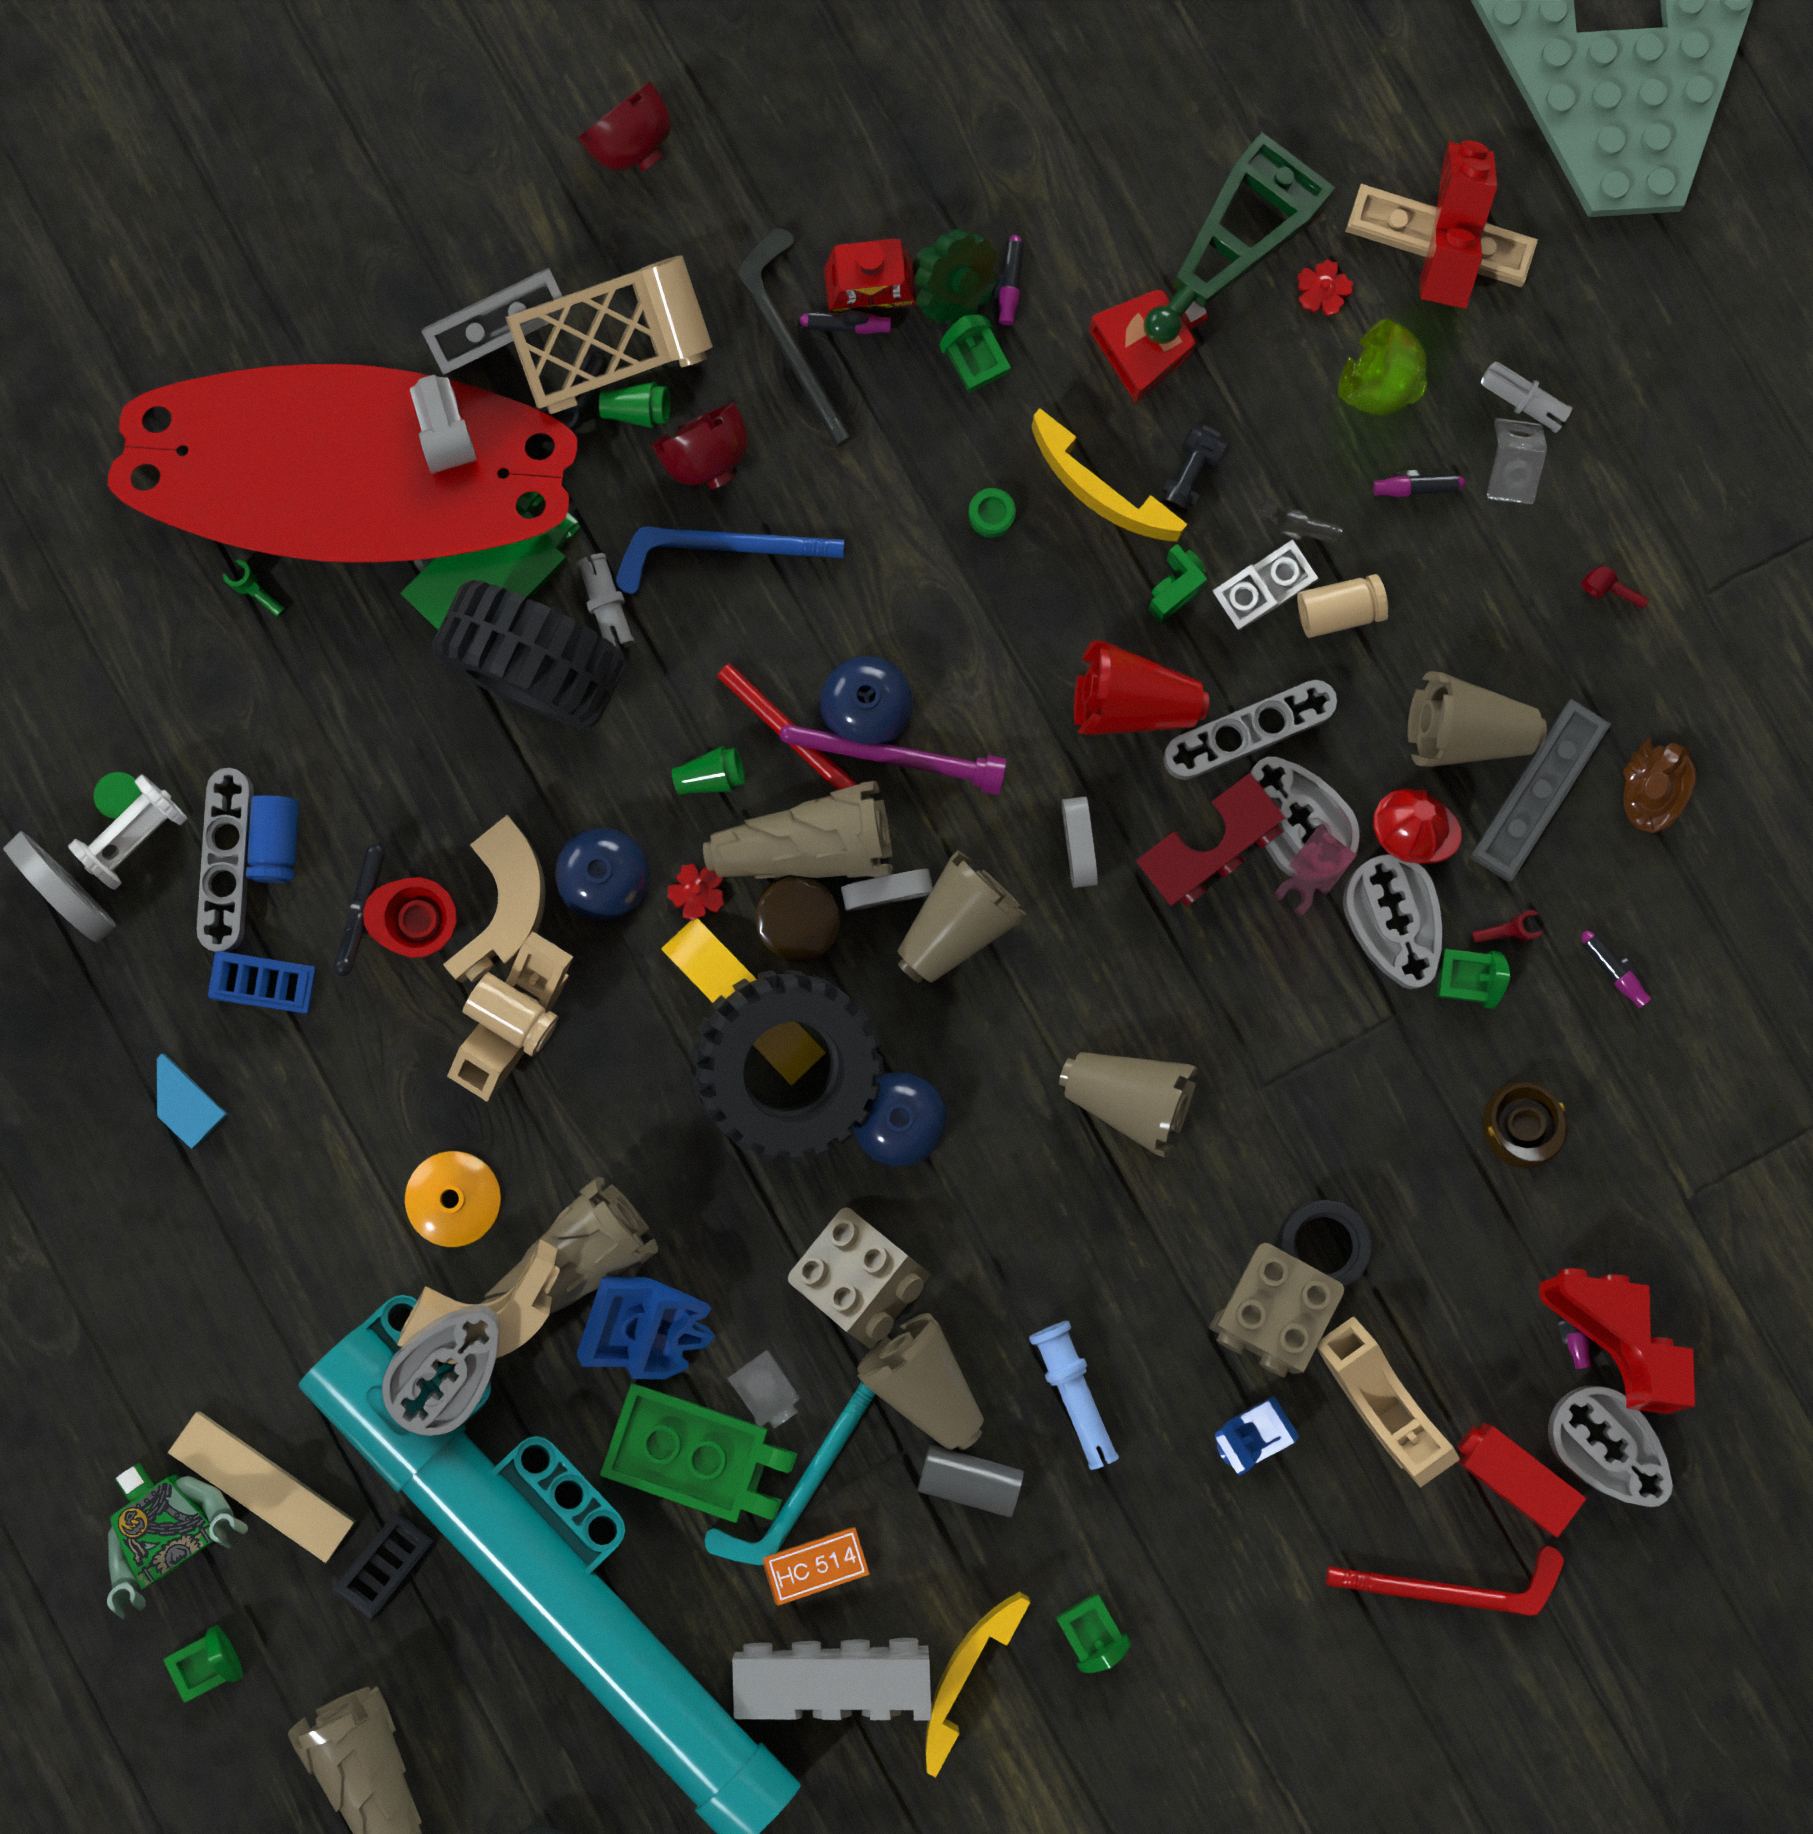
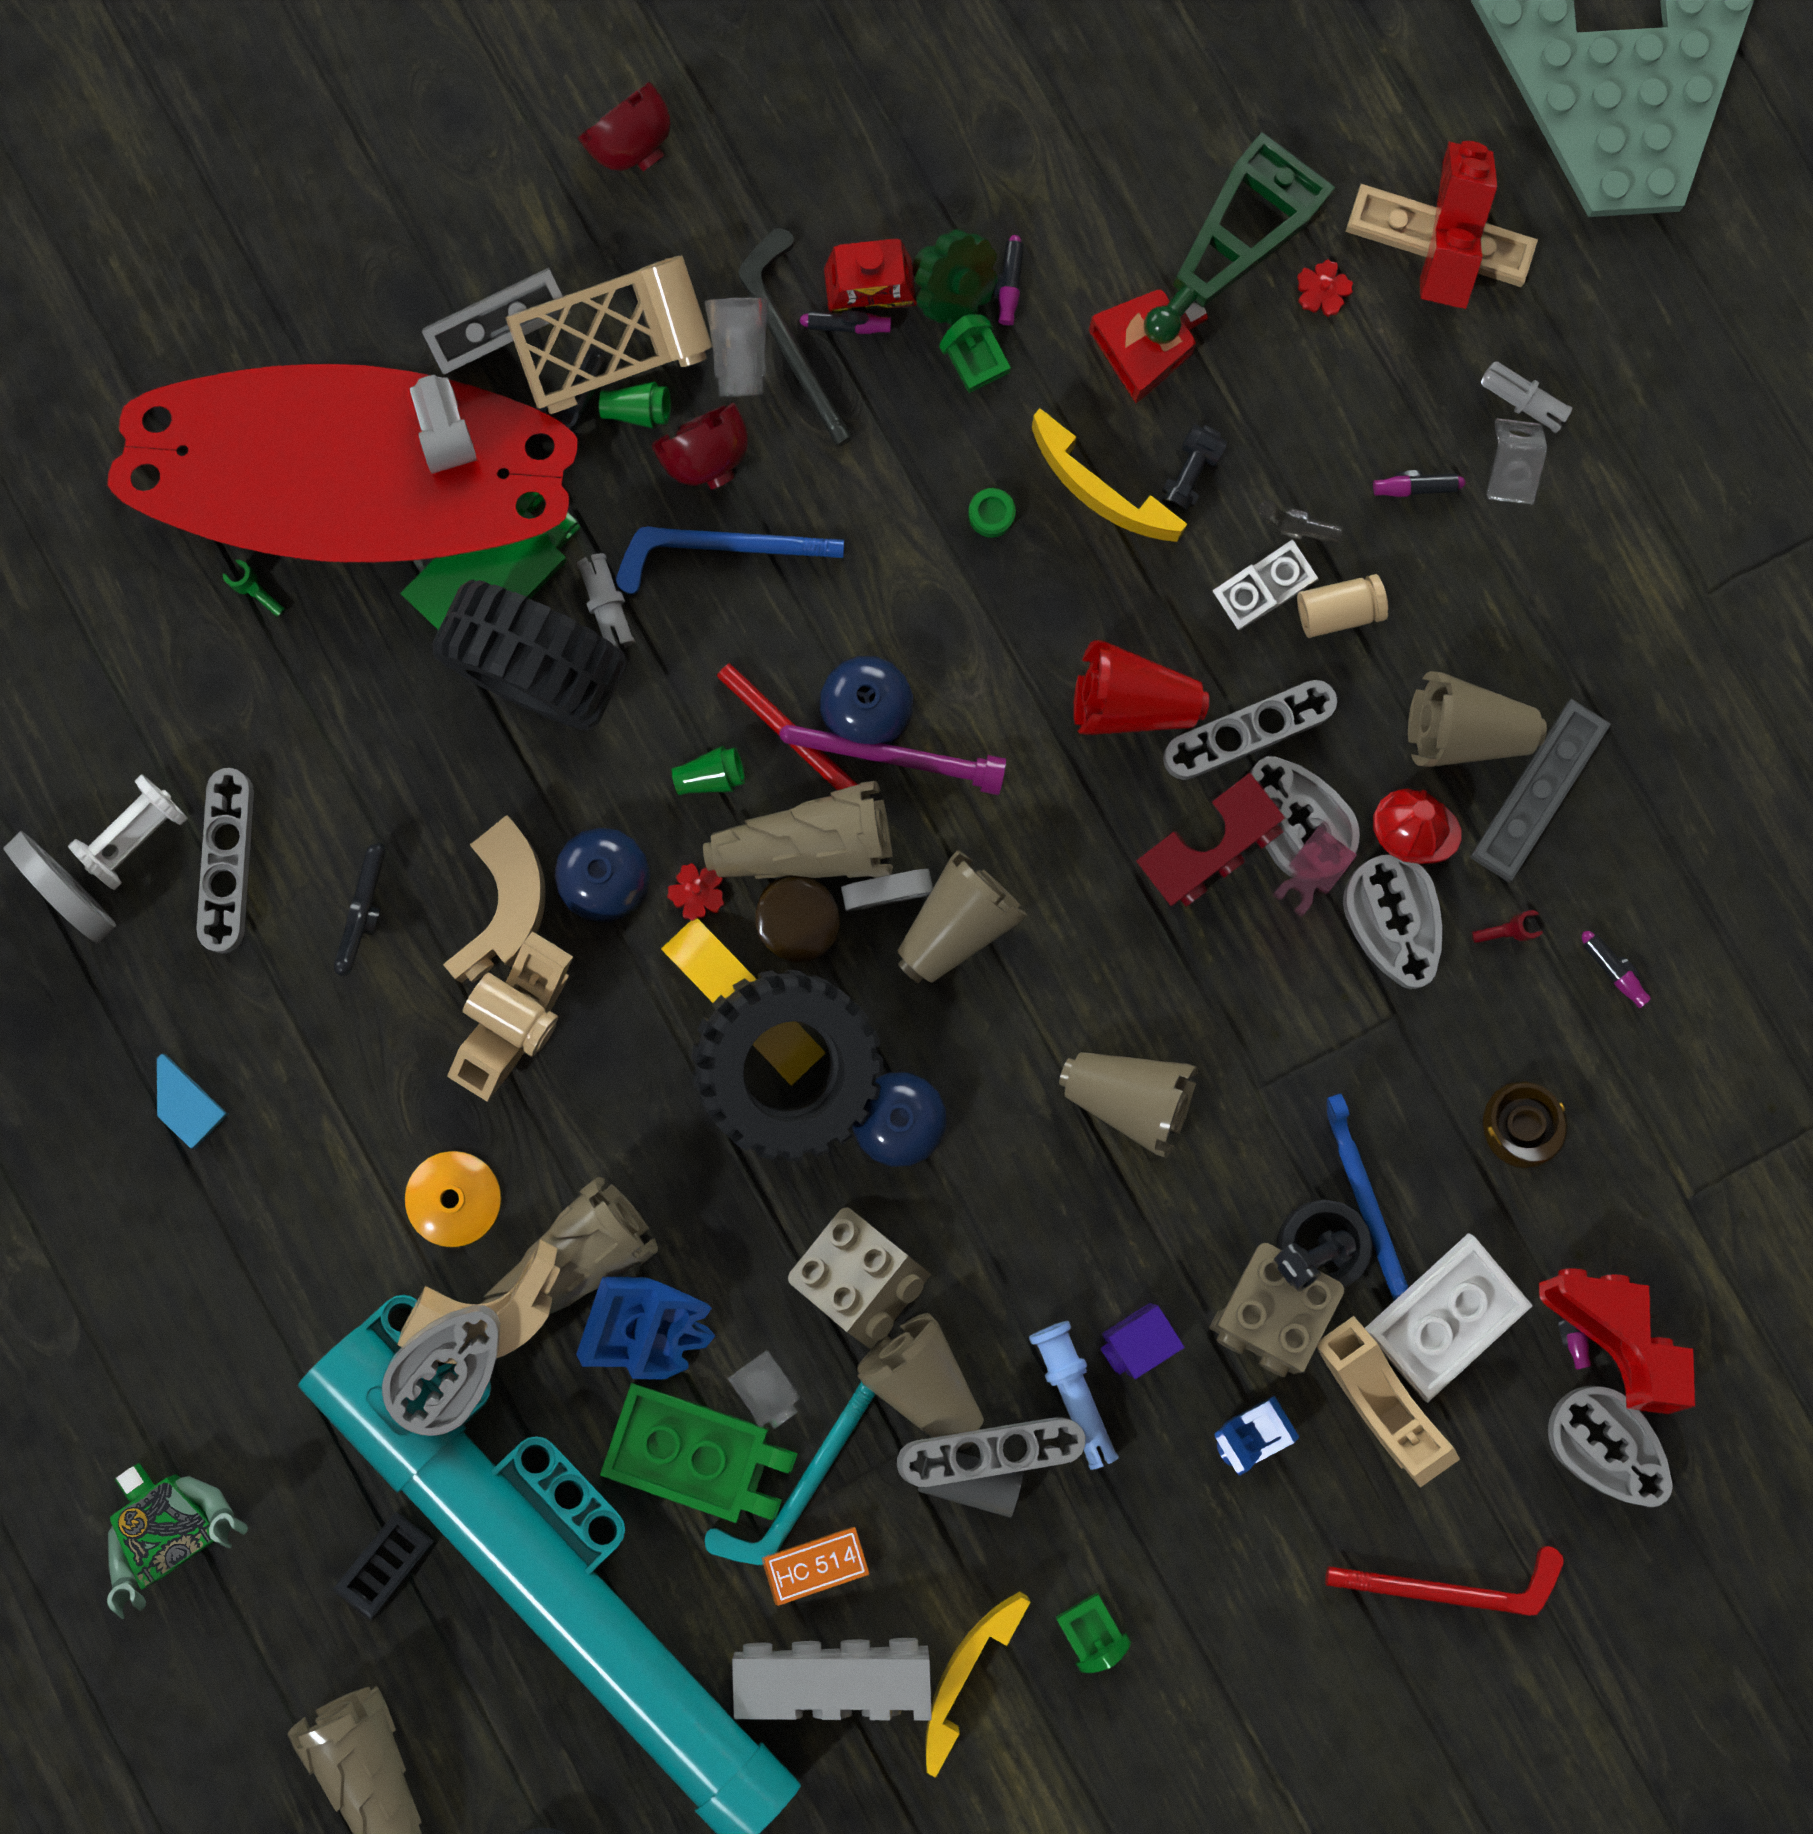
(115, 794): green tile -> none
(204, 1664): green tile -> none
(221, 973): blue slope -> none
(262, 1486): tan tile -> none
(272, 839): blue piece -> none
(410, 917): red piece -> none
(738, 344): none -> clear plant
(992, 1458): none -> light grey beam
(1079, 842): light grey beam -> none
(1140, 1342): none -> dark purple brick
(1173, 592): green bracket -> none
(1301, 1266): none -> black bar
(1366, 1200): none -> blue piece
(1387, 371): clear neon green cylinder -> none
(1448, 1317): none -> white tile
(1473, 976): green tile -> none
(1519, 1478): red brick -> none
(1603, 579): dark red hand -> none
(1657, 785): reddish brown hat -> none

